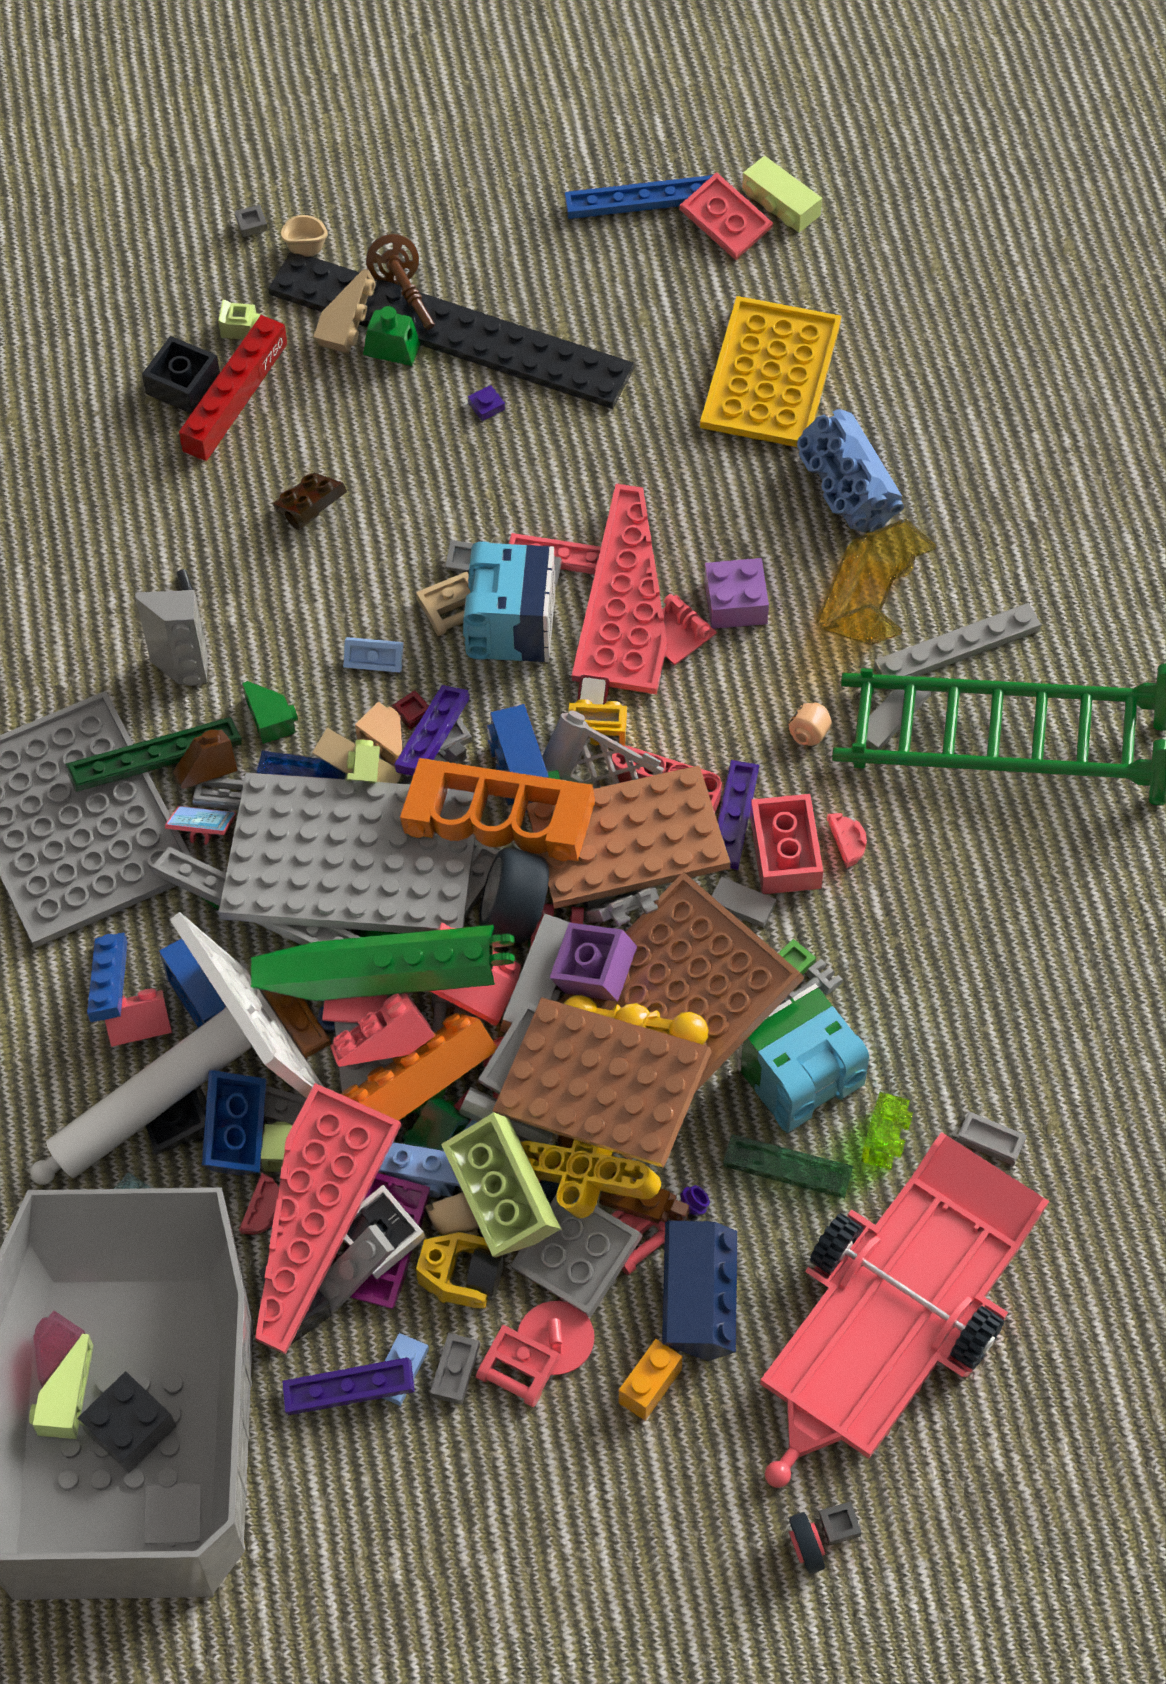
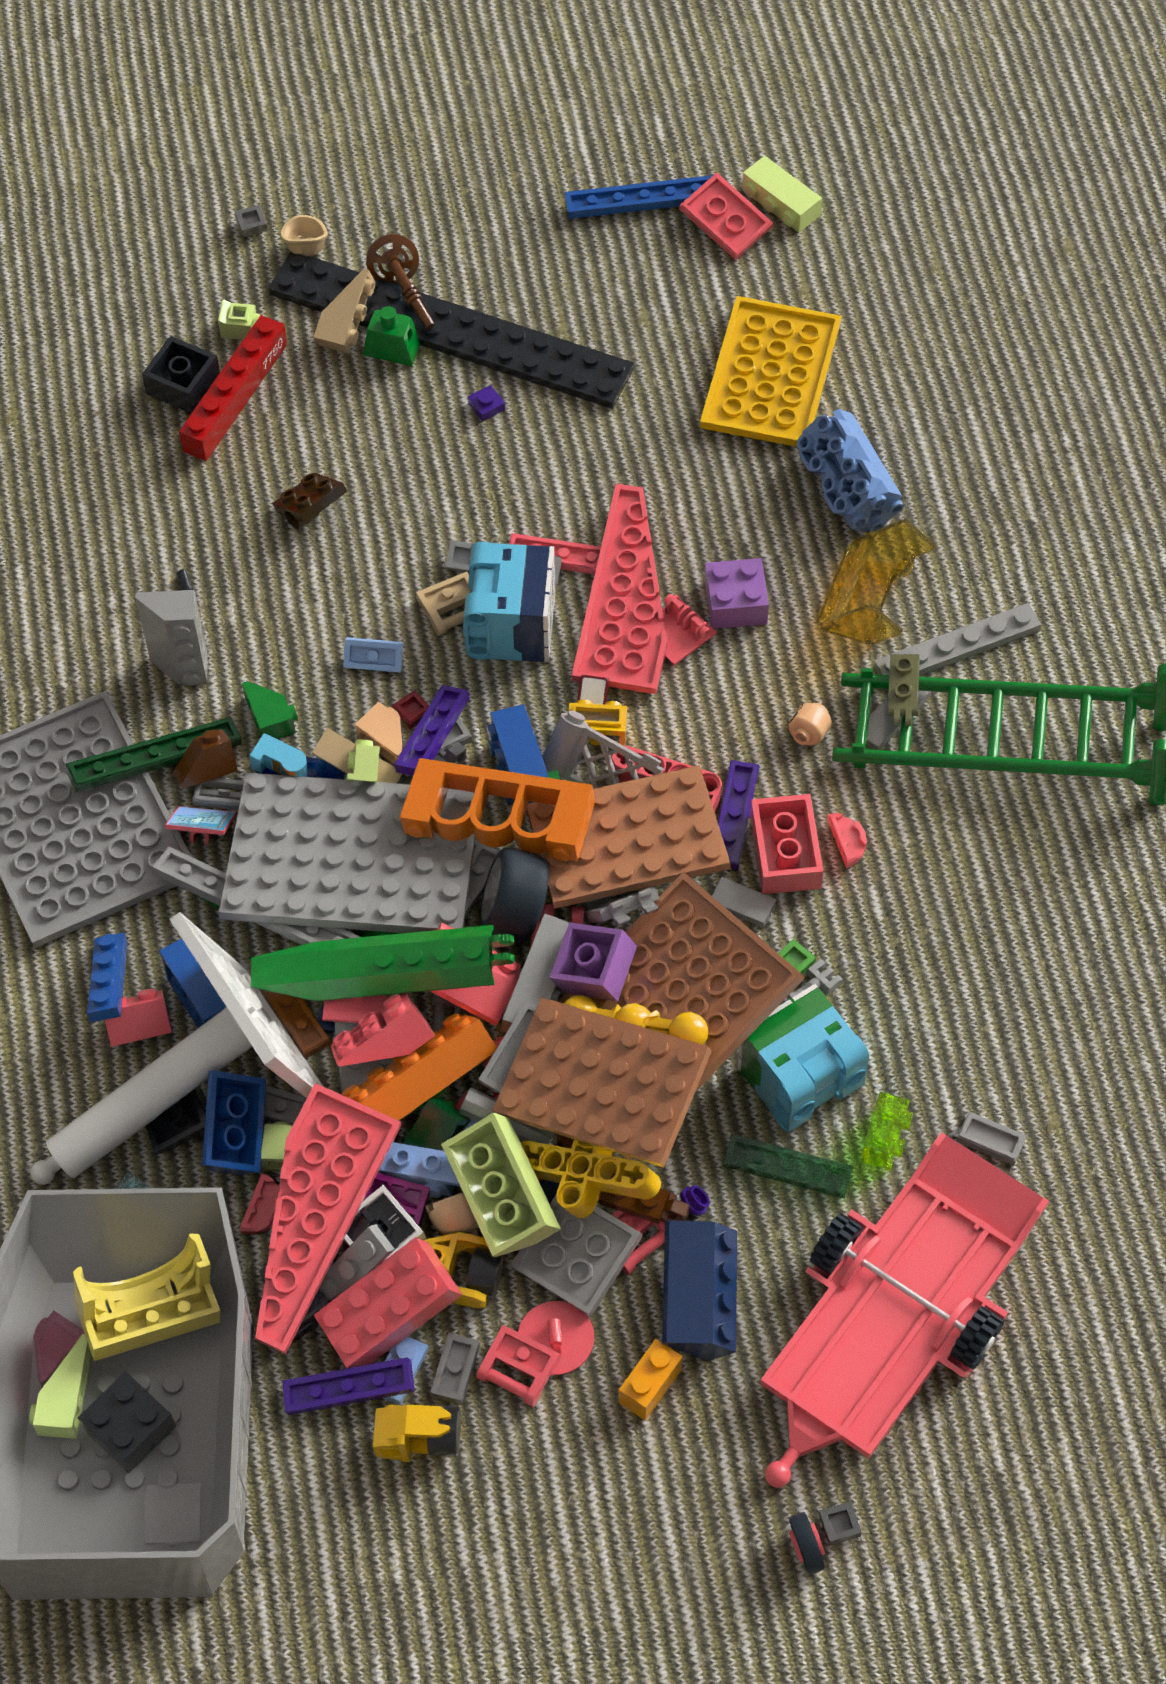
(145, 1306): none -> light yellow piece
(278, 757): none -> medium azure leg
(388, 1304): none -> coral brick
(416, 1430): none -> yellow piece
(903, 687): none -> olive hinge

